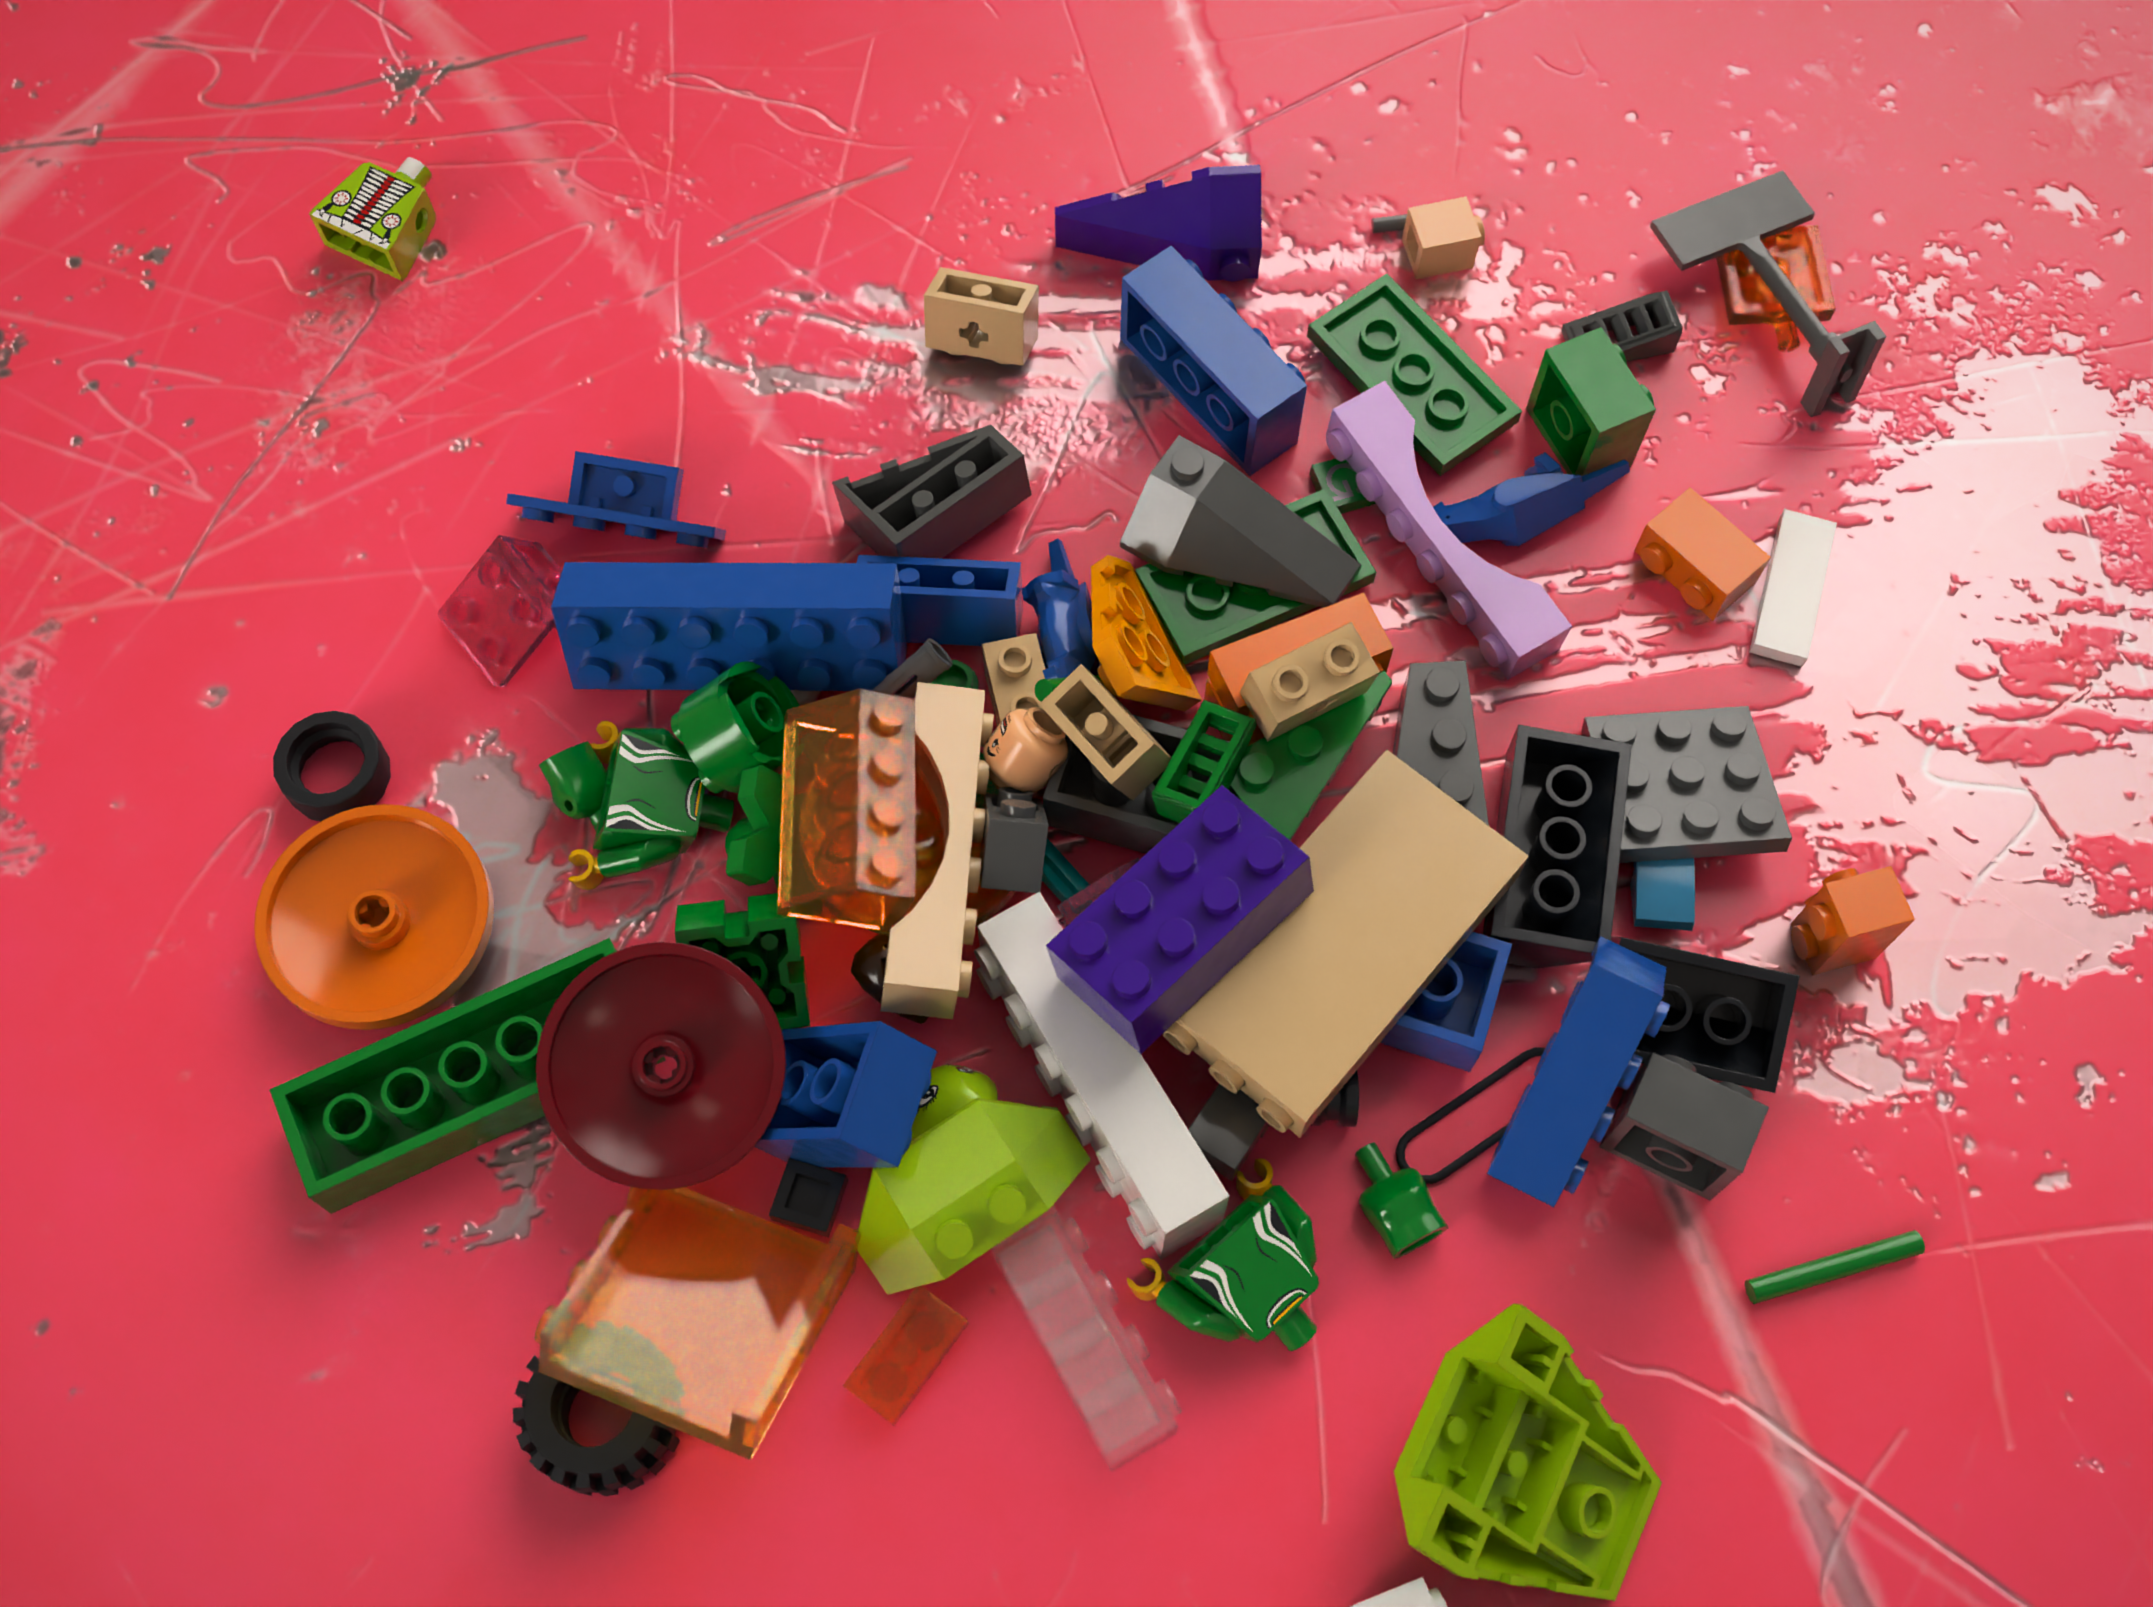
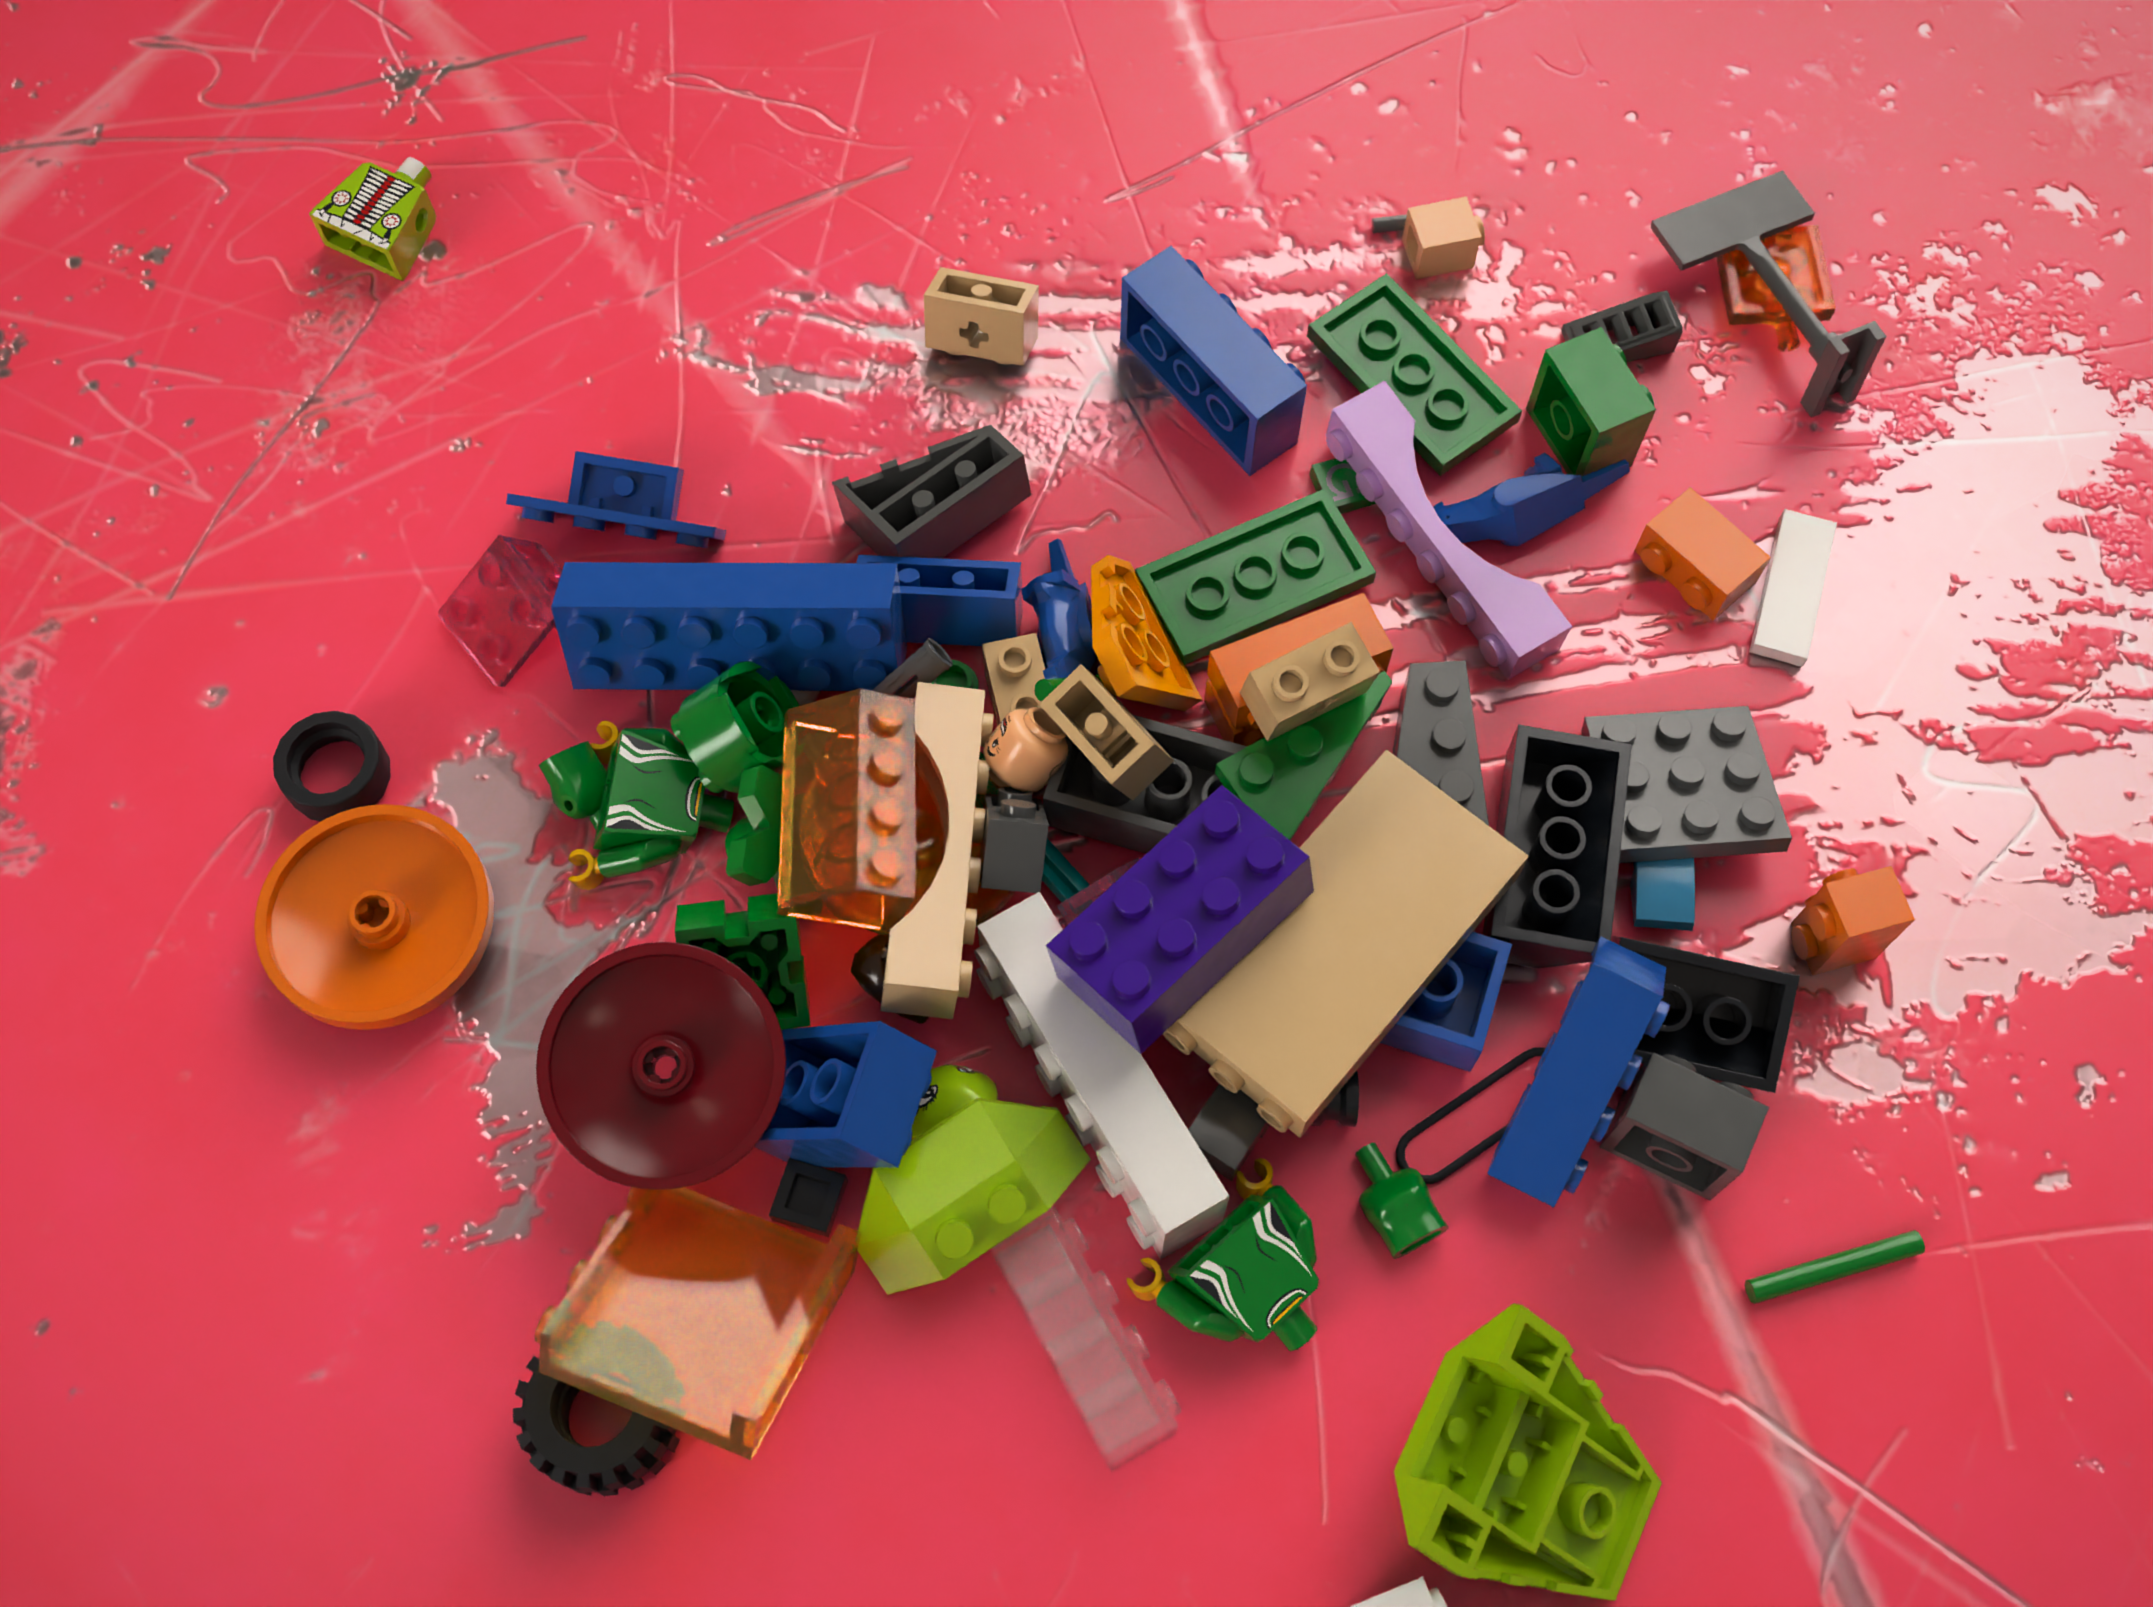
(424, 1089): green brick -> none
(906, 1354): clear orange plate -> none
(1167, 794): green slope -> none
(1204, 219): dark purple wedge -> none
(1222, 525): dark grey wedge -> none

